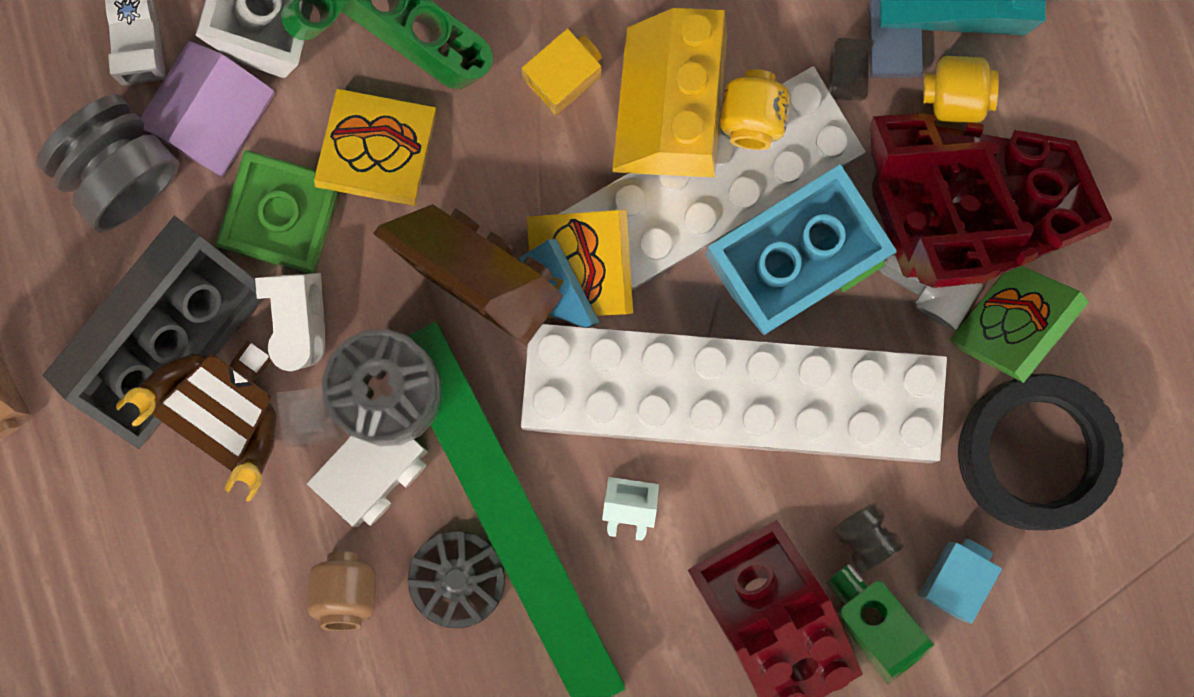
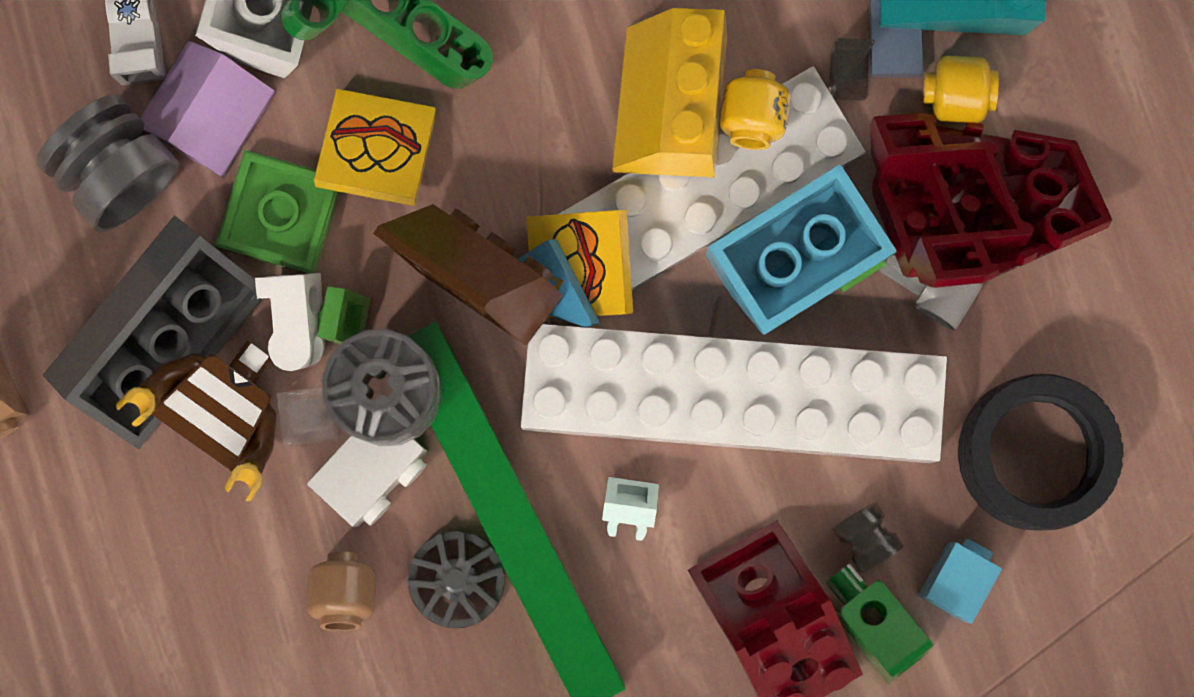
(342, 314): none -> bright green plate
(563, 70): yellow brick -> none
(1019, 321): bright green tile -> none

